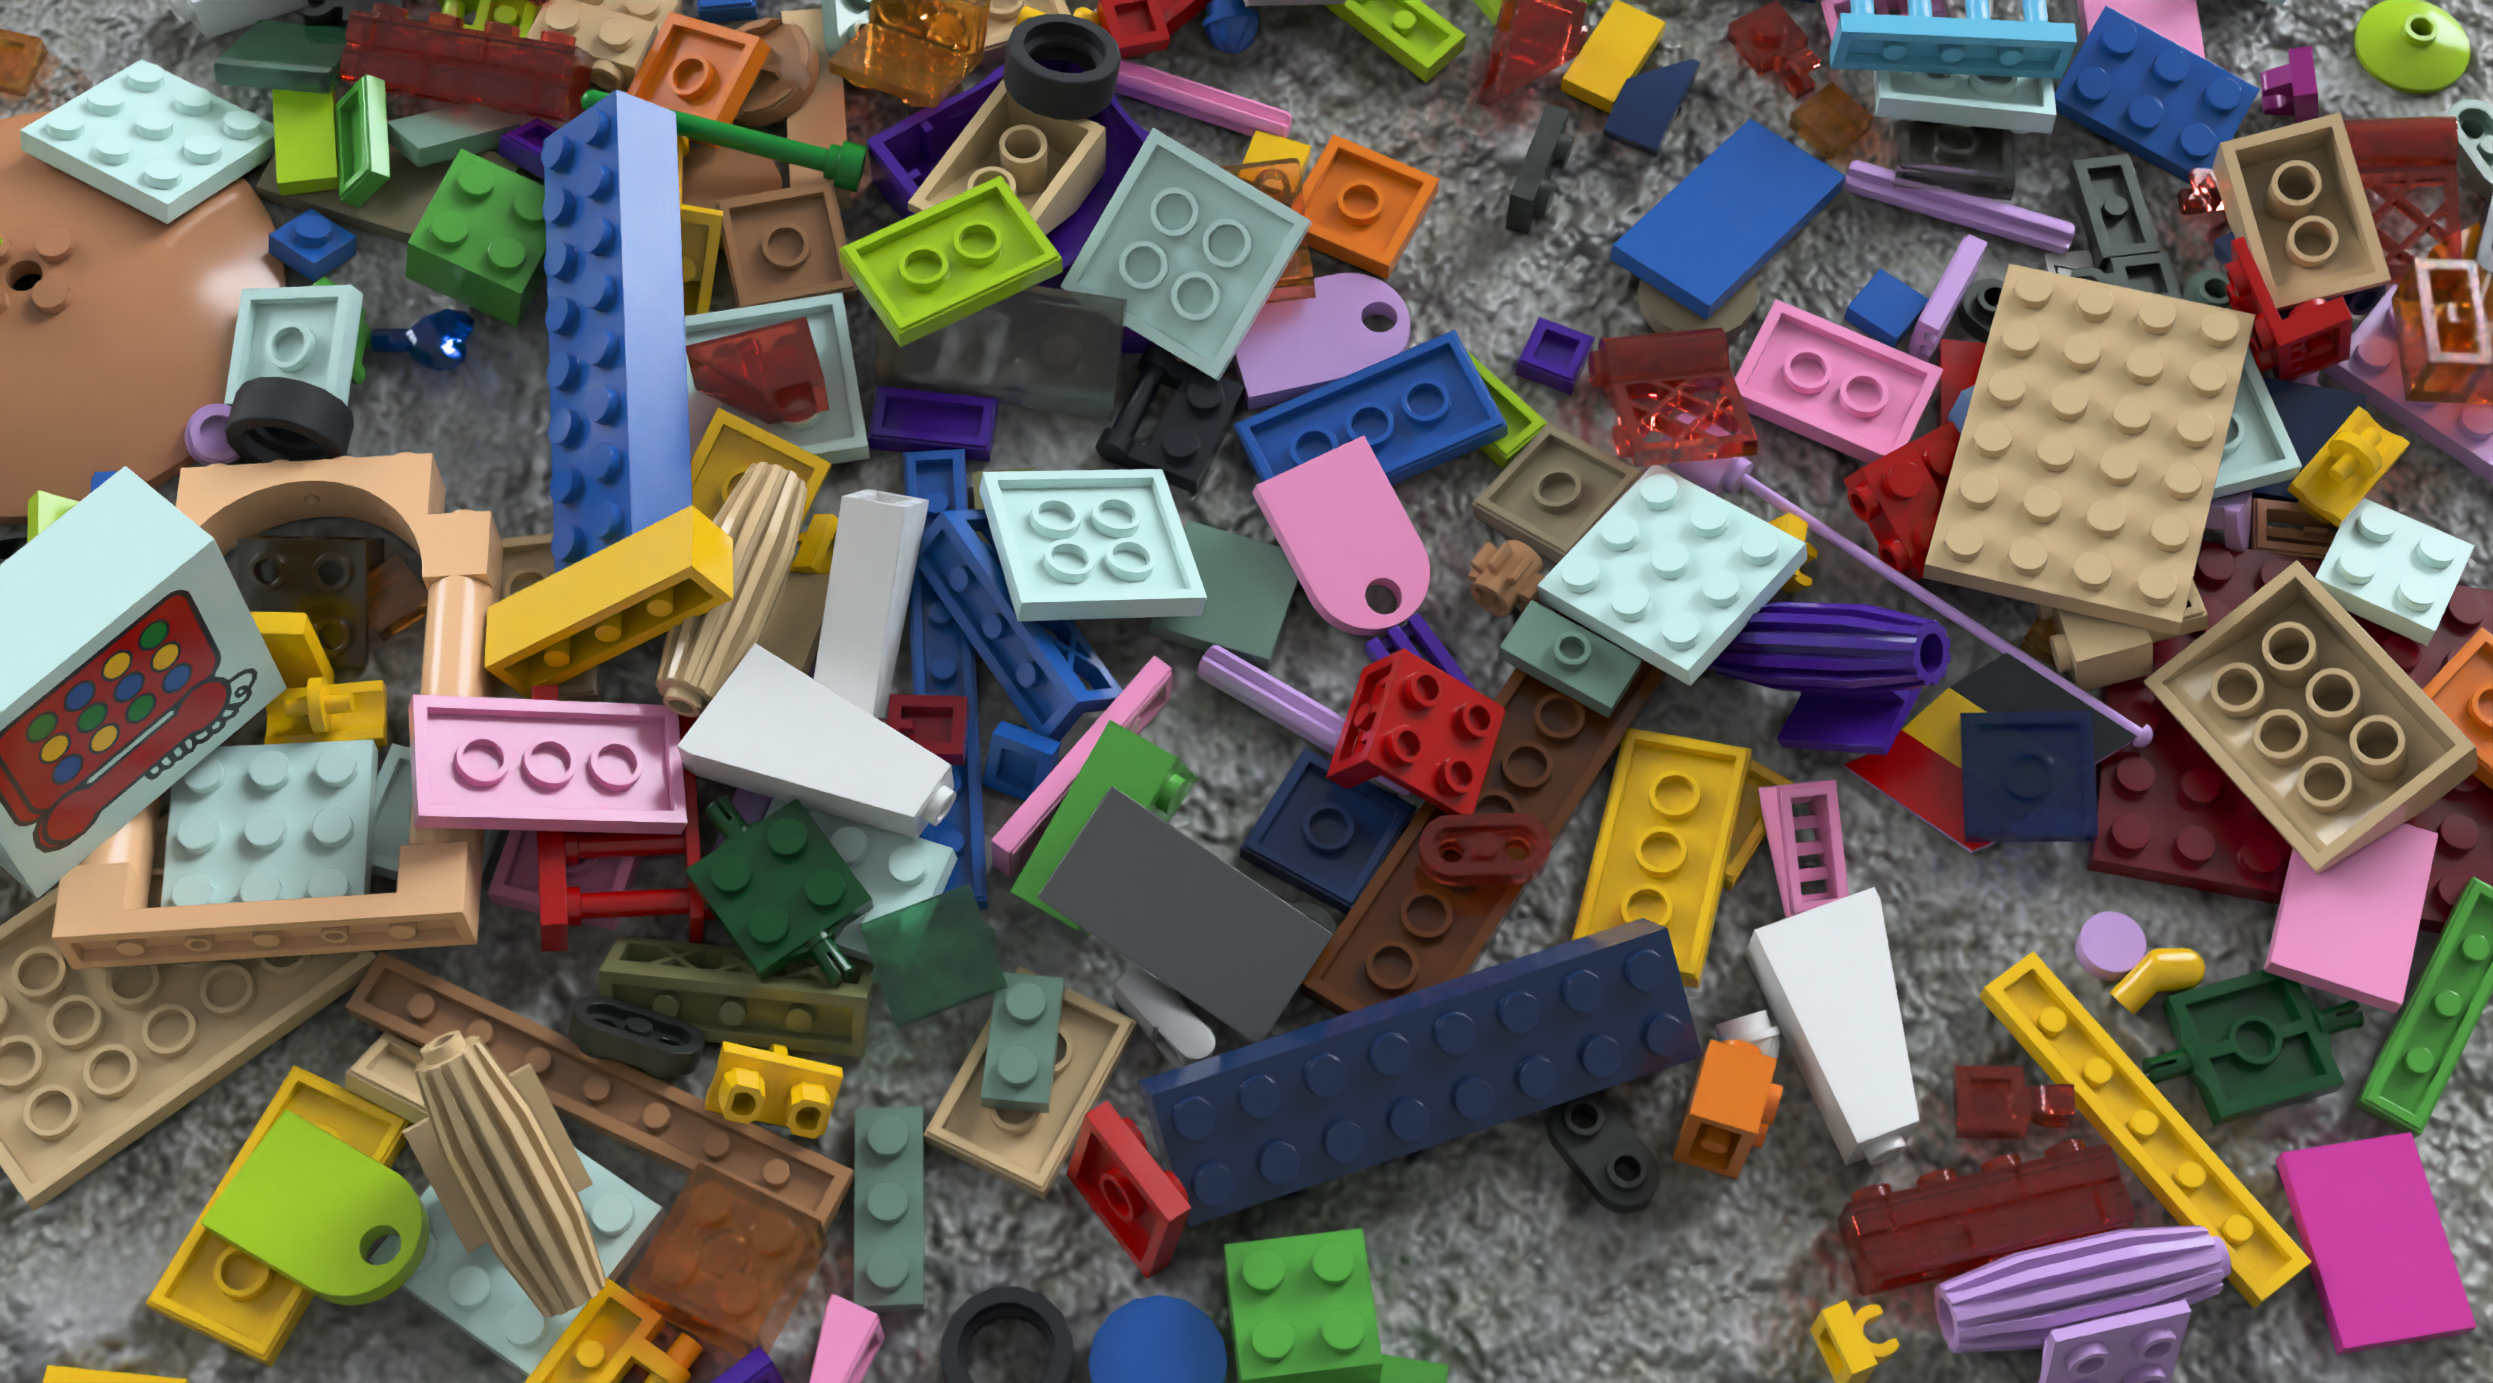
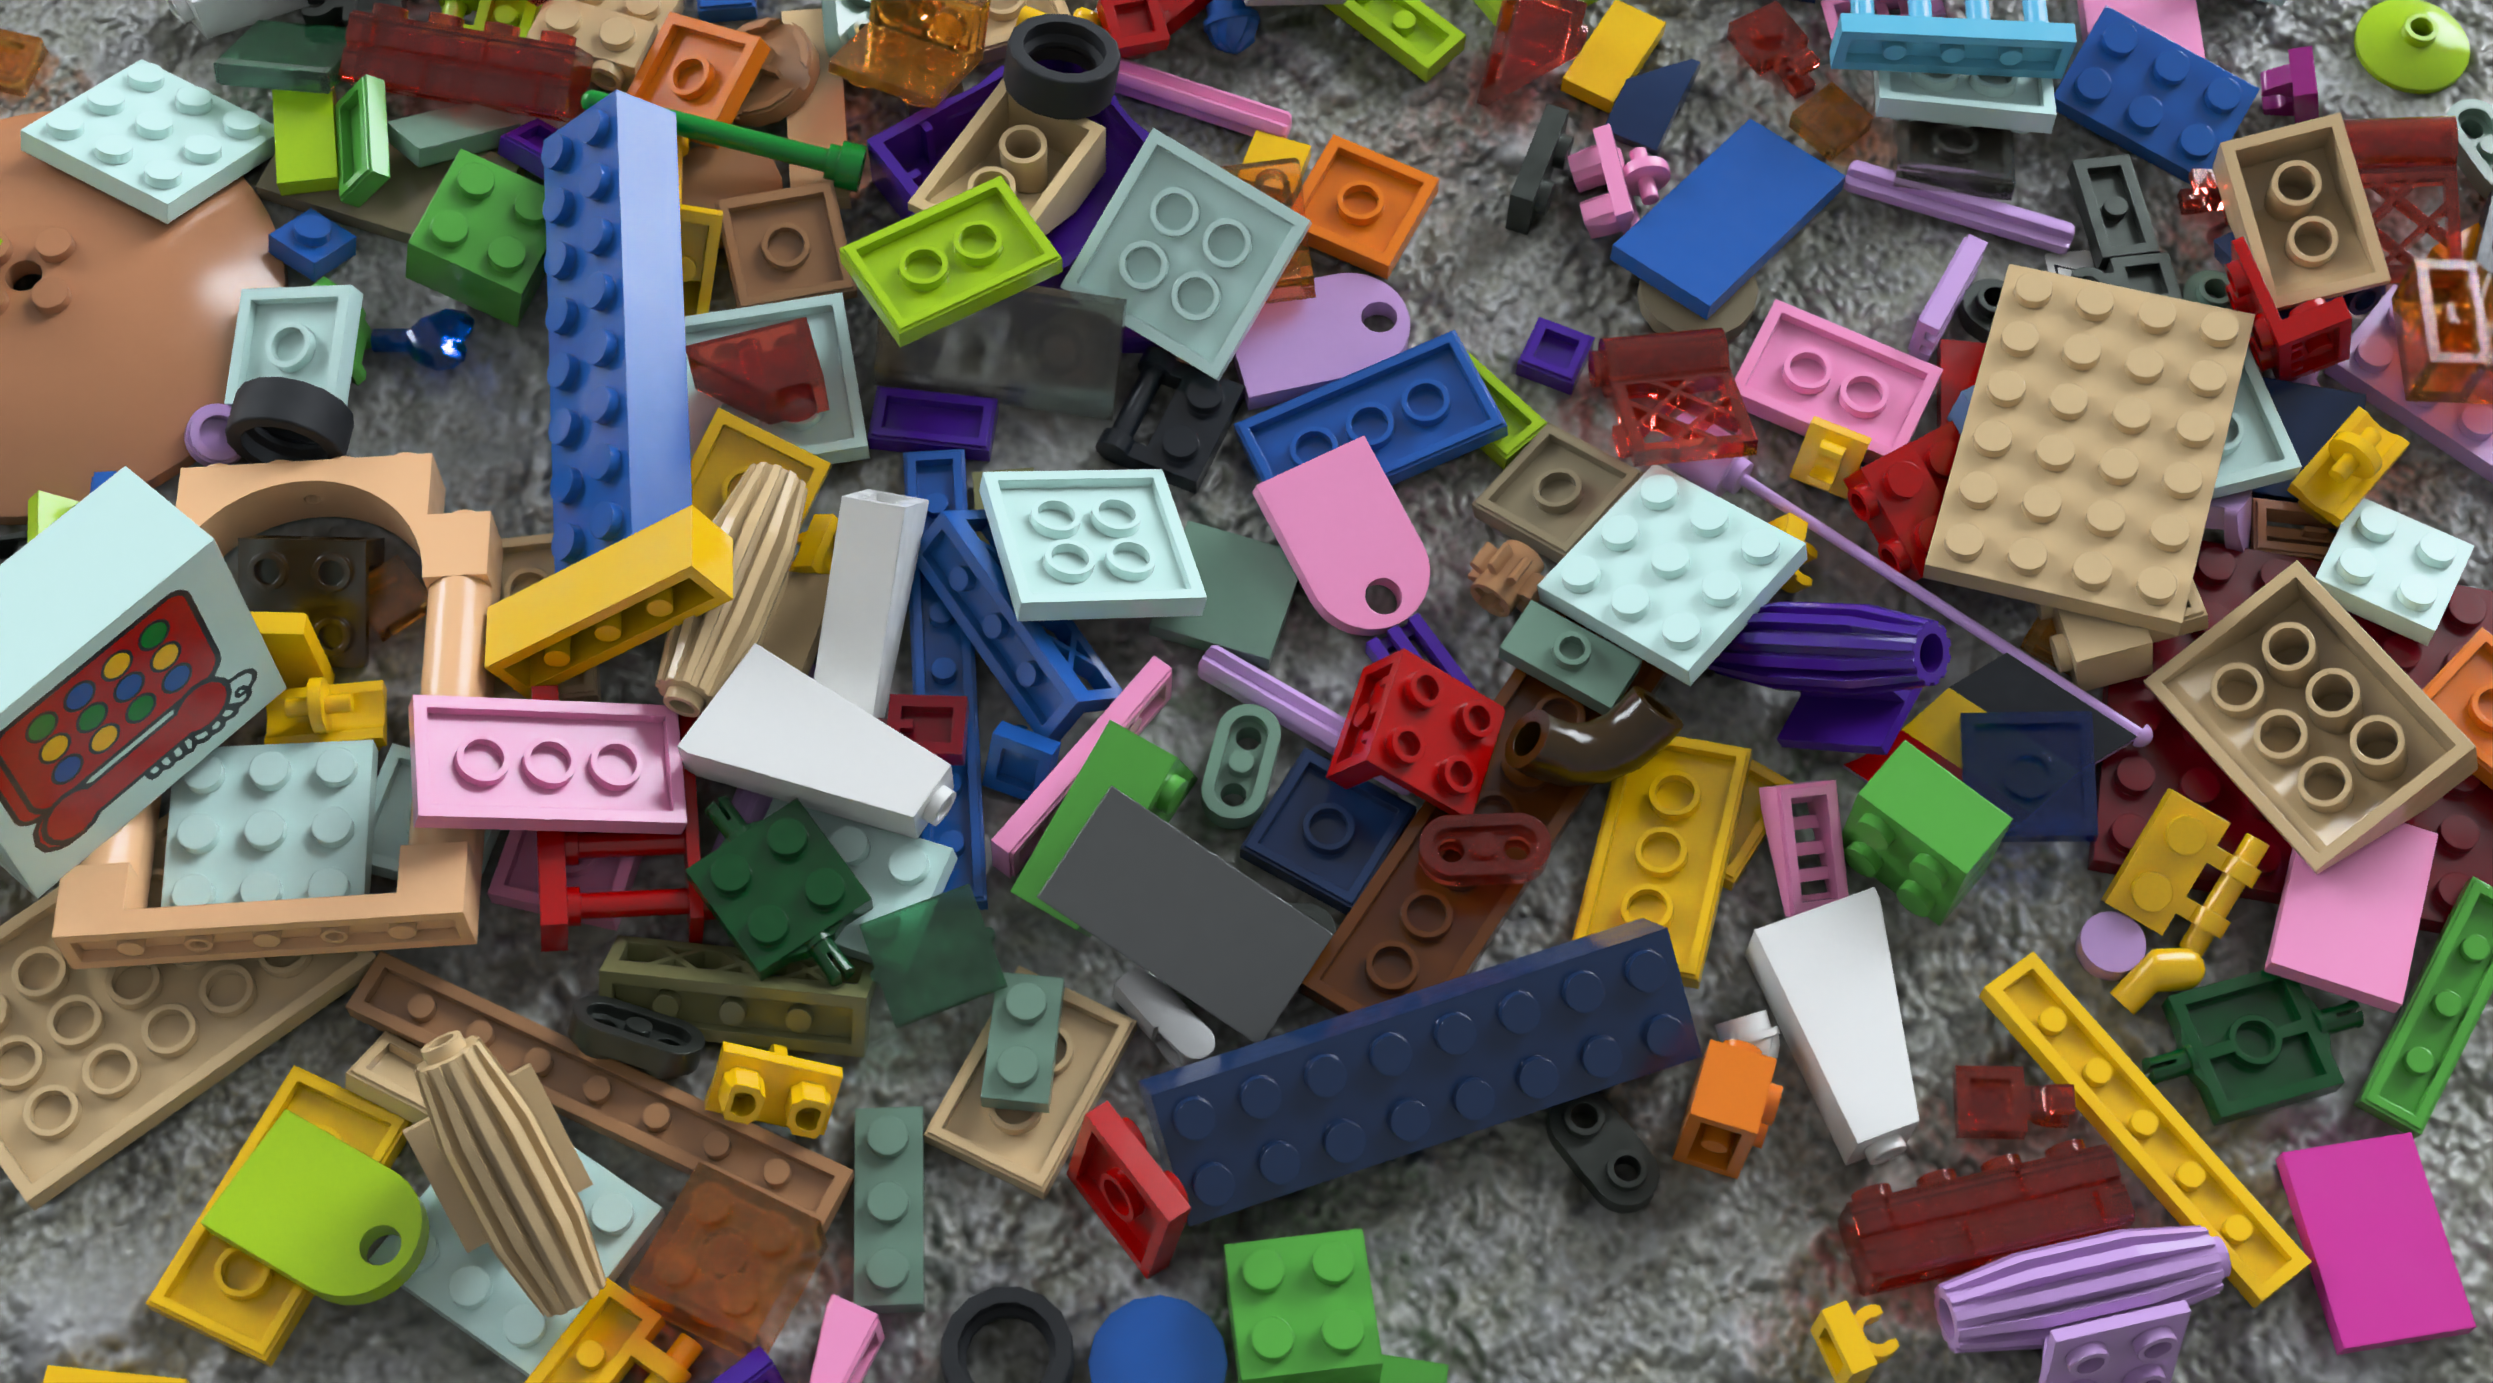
(1240, 770): none -> sand green plate
(1593, 749): none -> dark brown cylinder
(1606, 165): none -> bright pink hips
(1829, 456): none -> yellow tile
(1886, 309): blue tile -> none
(1922, 833): none -> bright green brick
(2167, 863): none -> yellow plate

